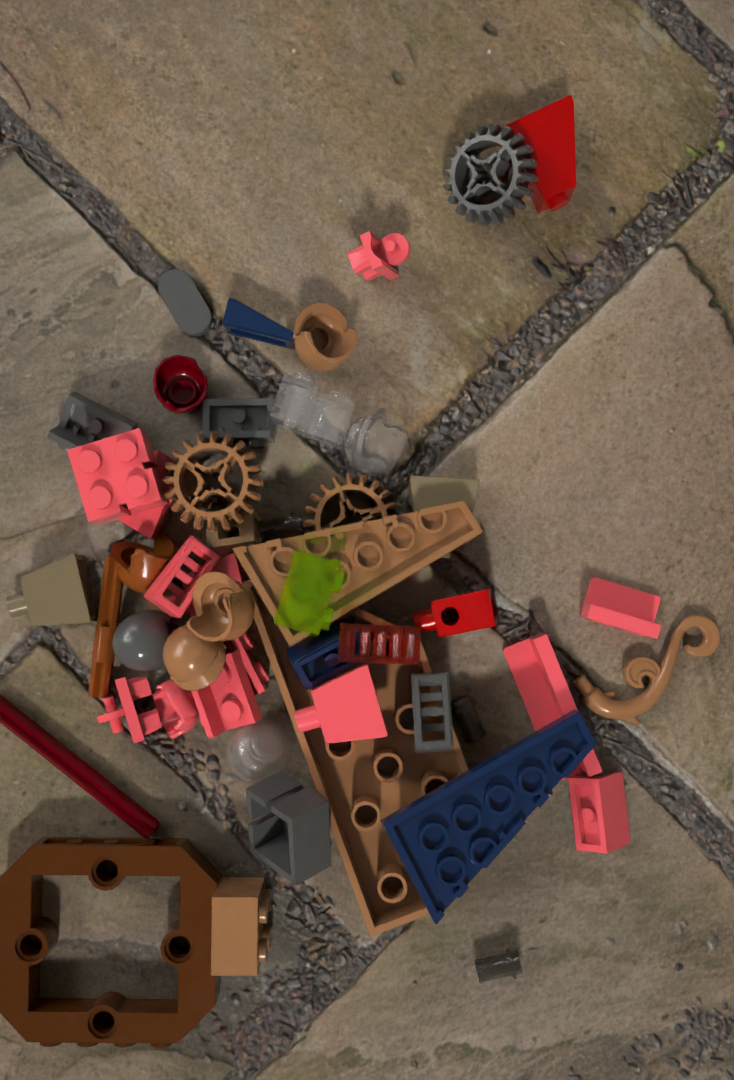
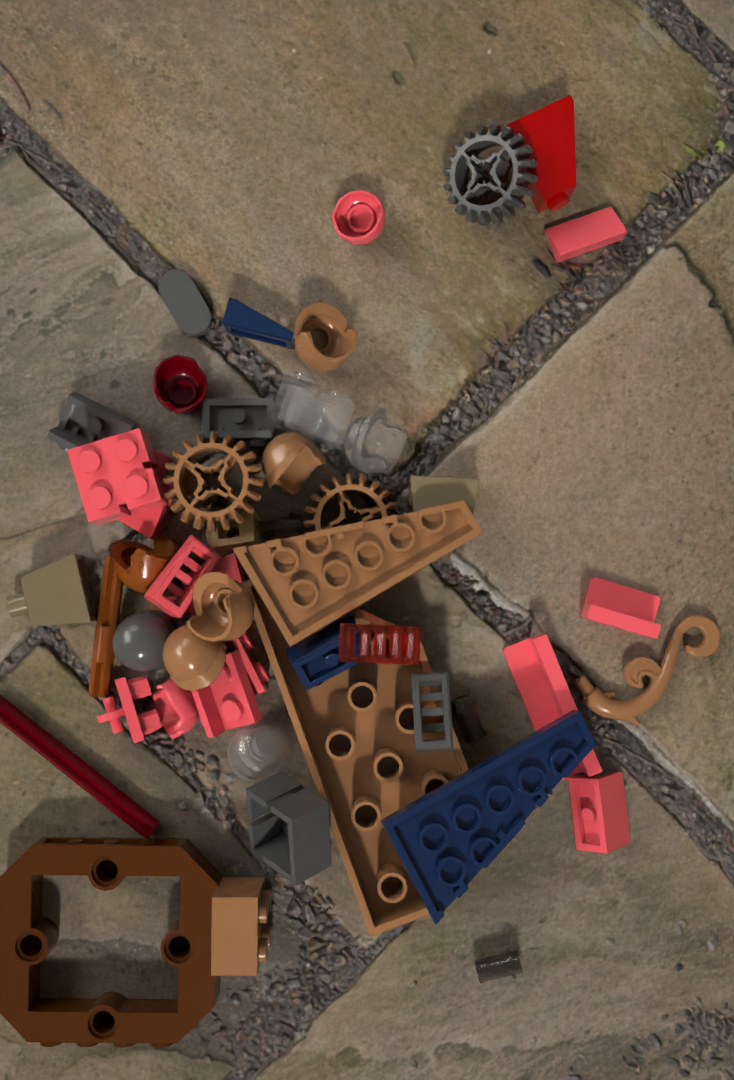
(290, 461): none -> medium nougat helmet
(308, 592): clear neon green bracket -> none
(345, 708): coral torso -> none
(359, 217): none -> coral hair
(378, 255): coral hips -> none
(474, 608): red torso -> none
(585, 234): none -> coral slope

